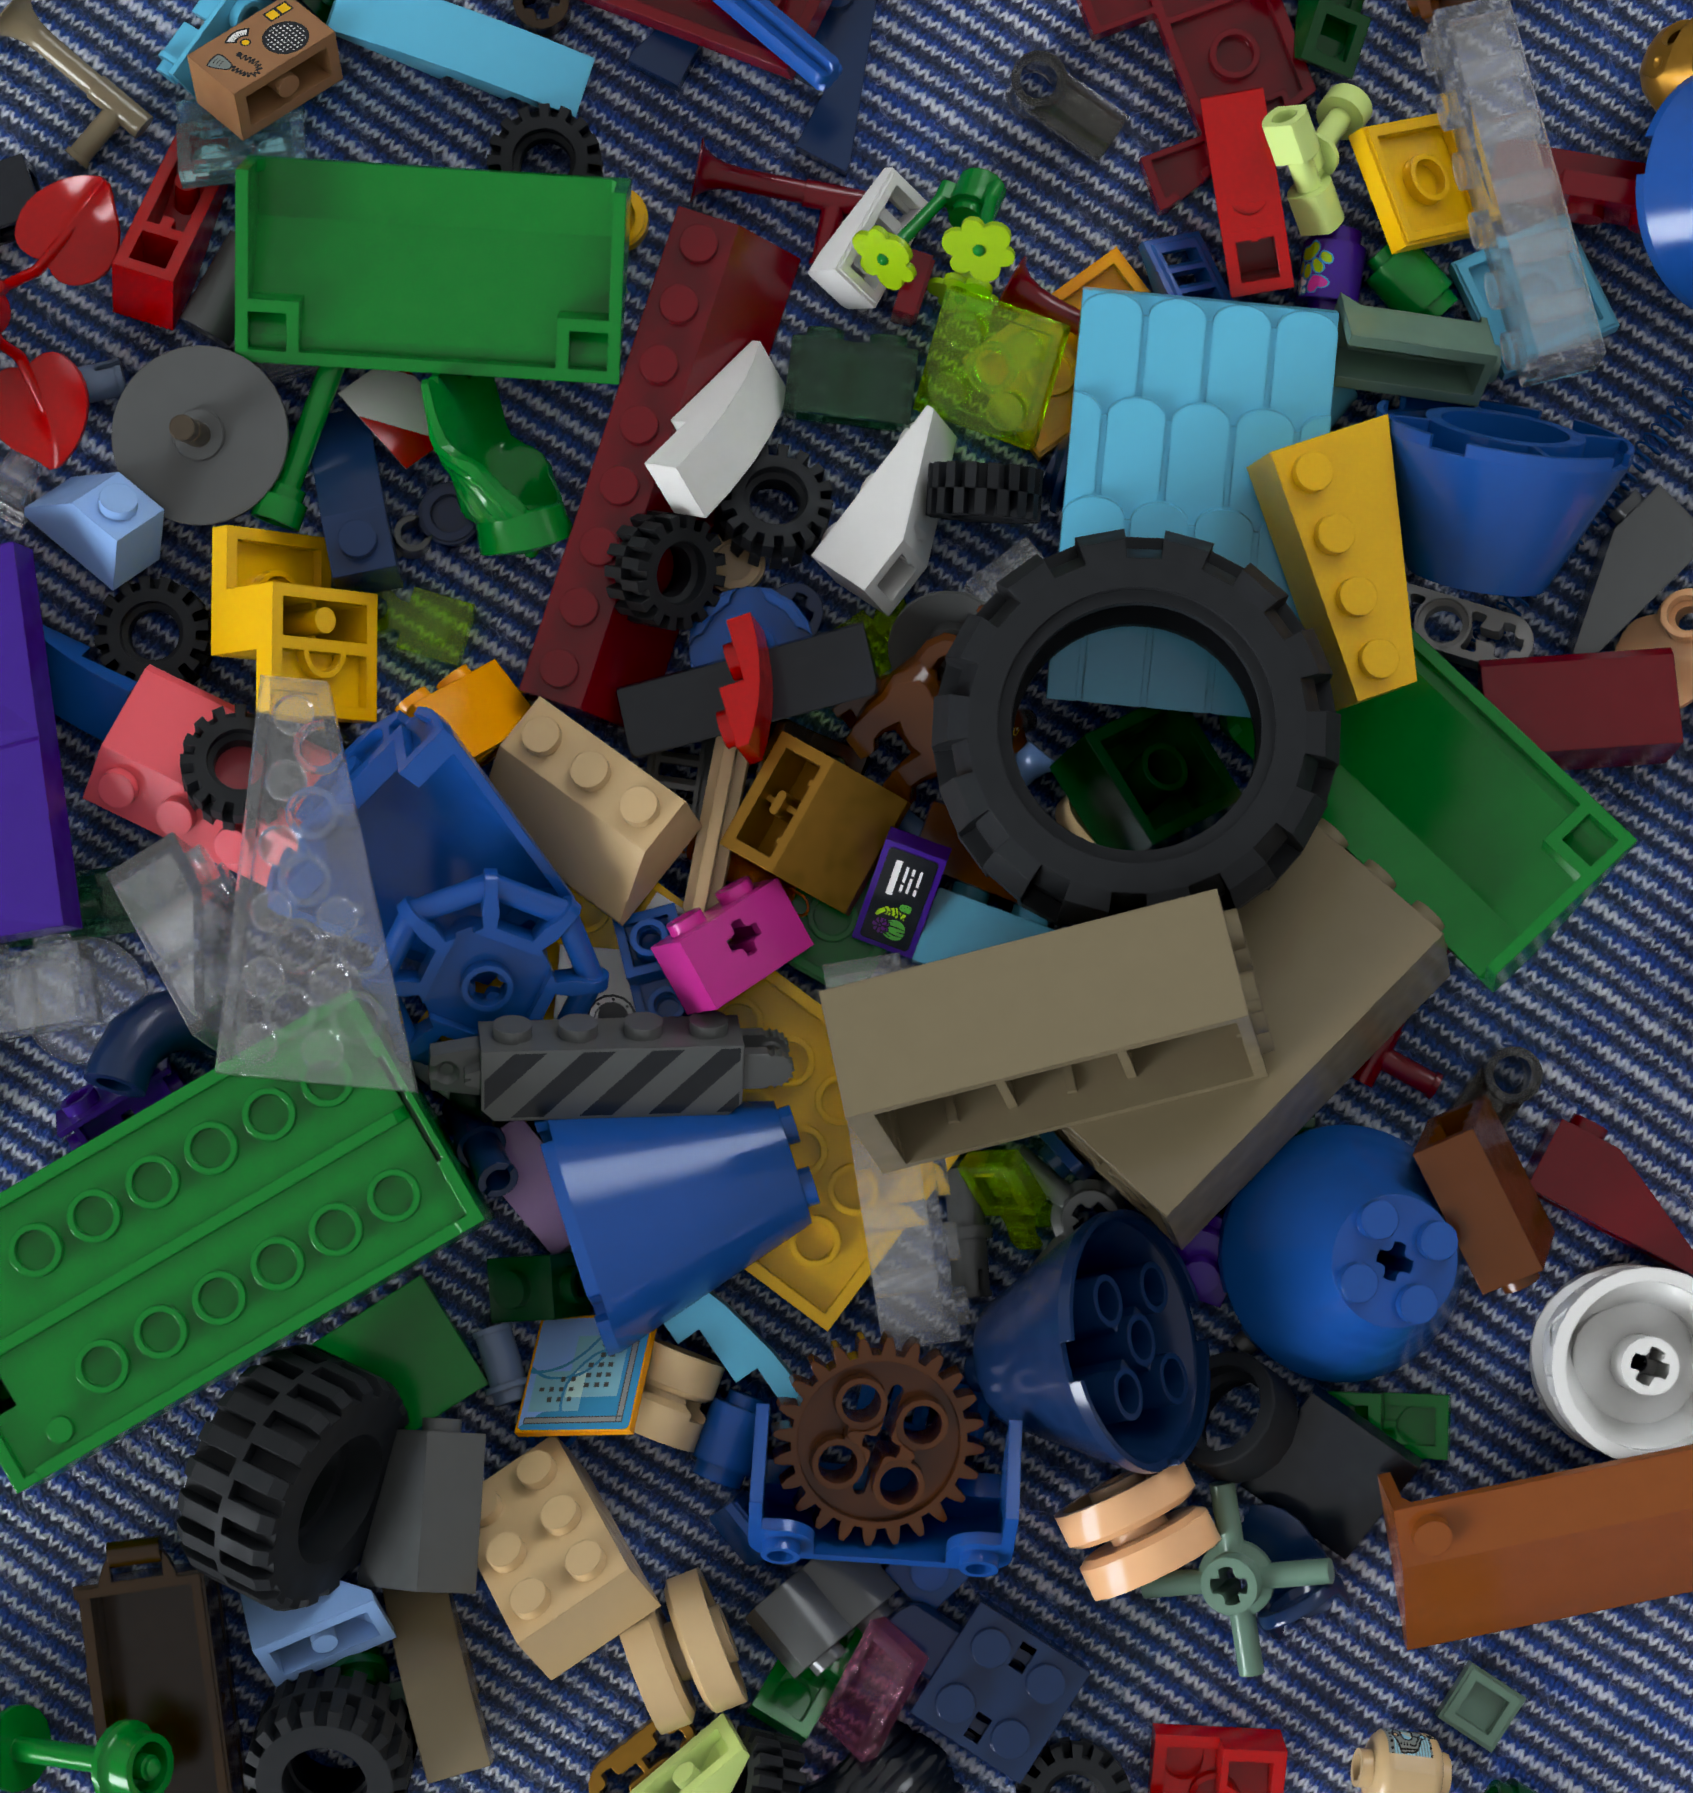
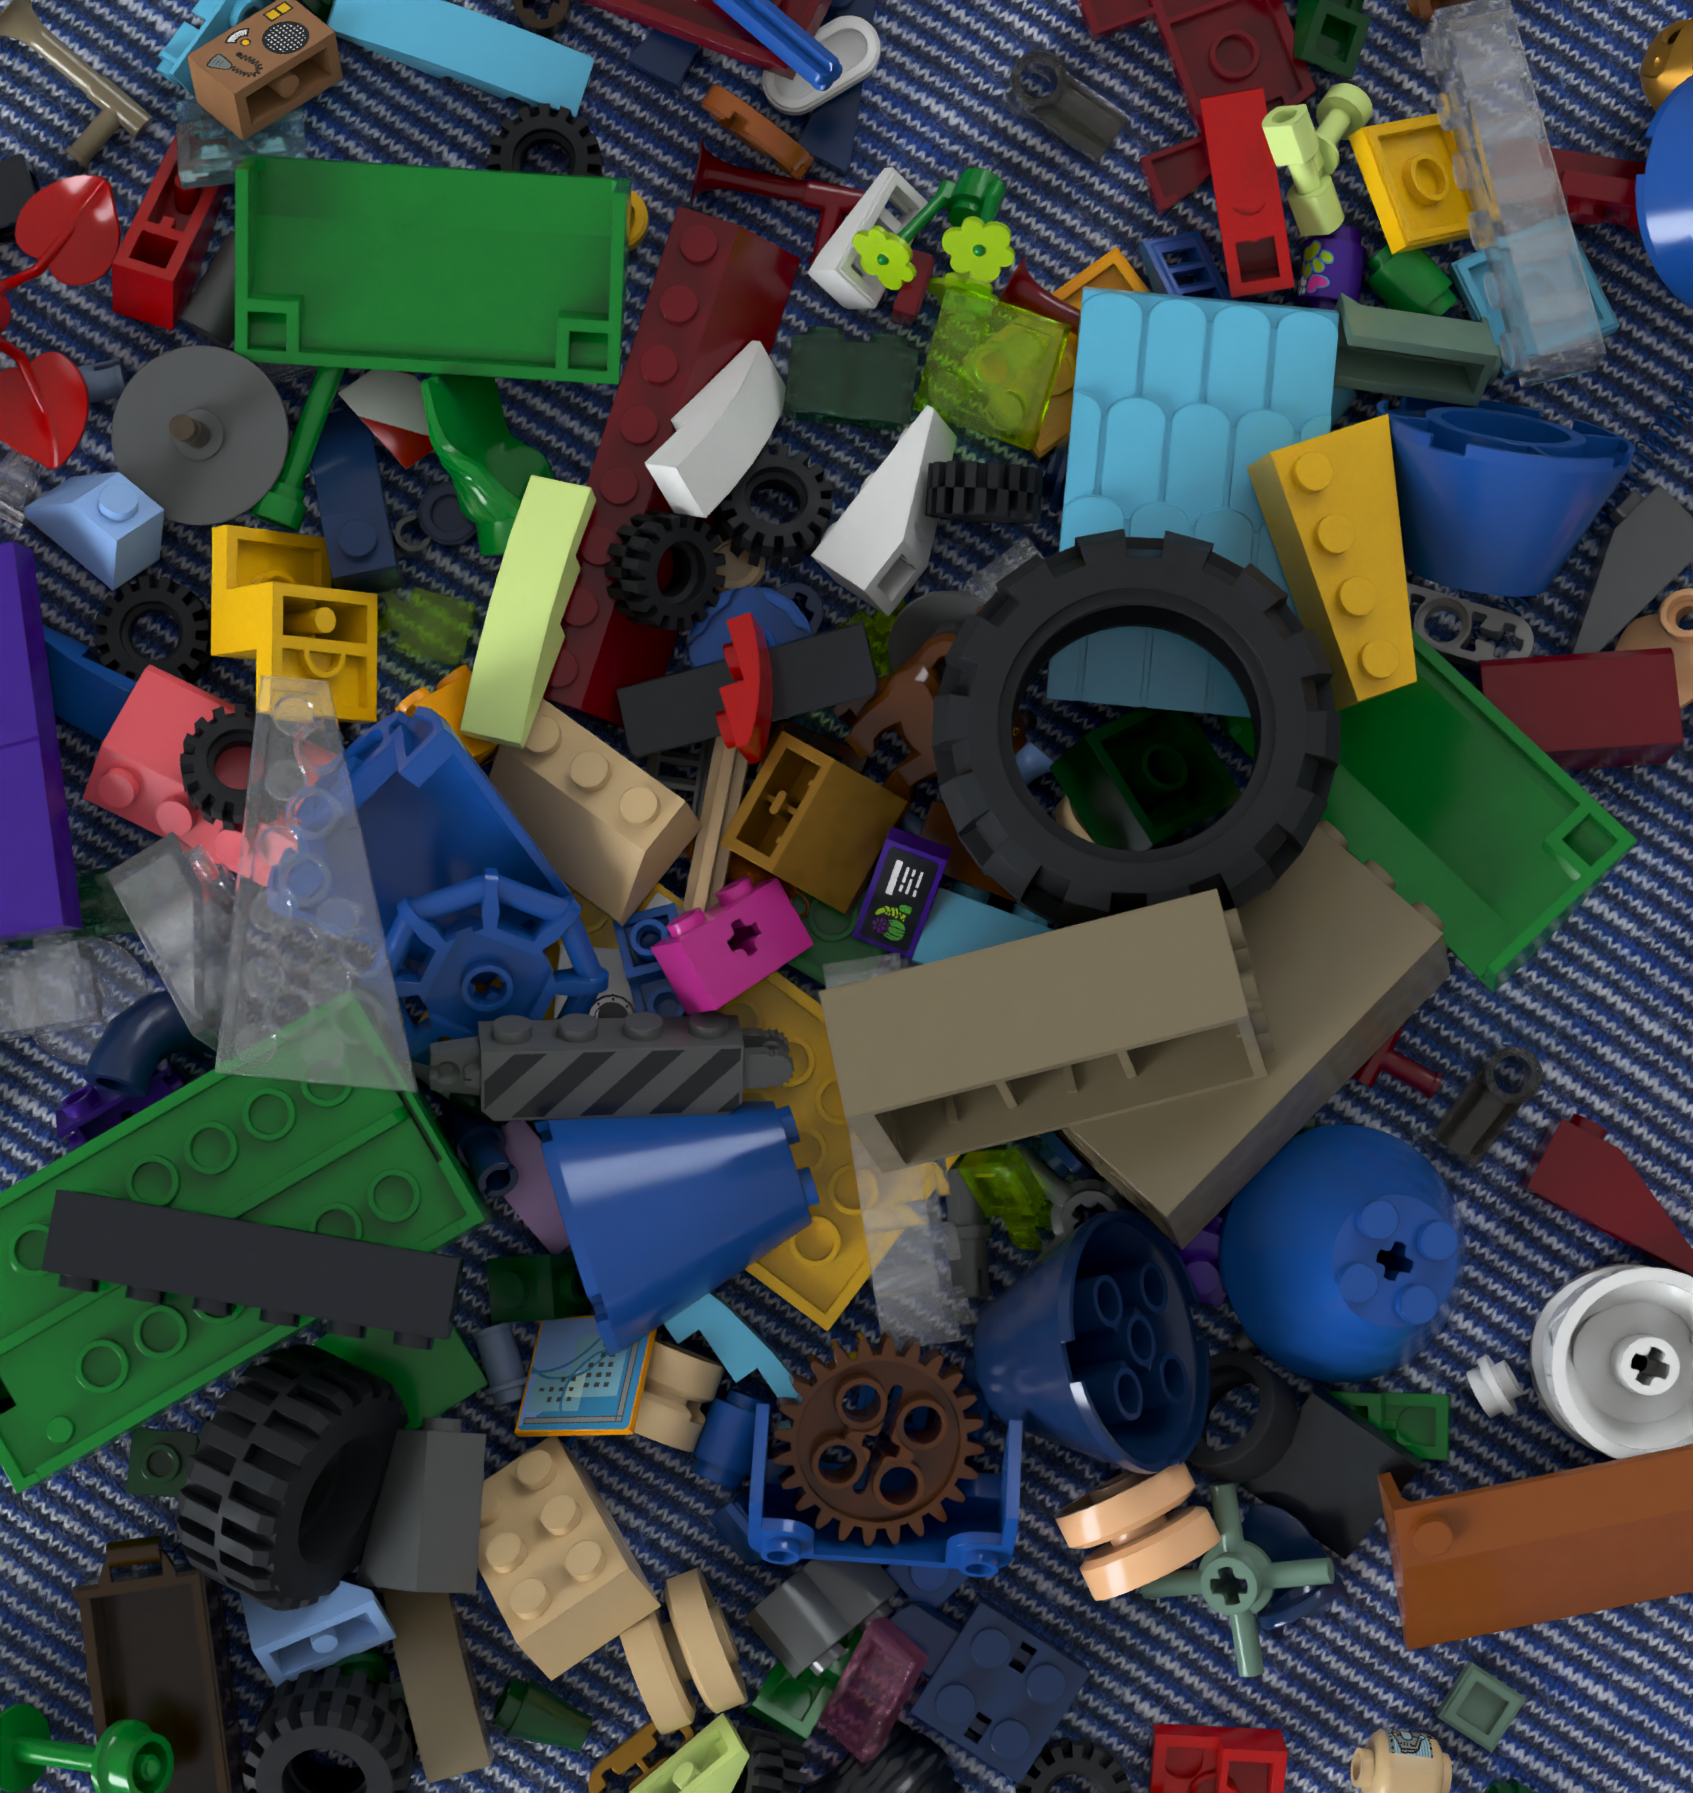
(159, 1461): none -> dark green bracket
(252, 1265): none -> black brick
(526, 612): none -> yellowish green slope
(539, 1716): none -> dark green cone
(757, 132): none -> dark orange tile
(858, 52): none -> white tile
(1485, 1196): reddish brown brick -> none
(1494, 1386): none -> white plate

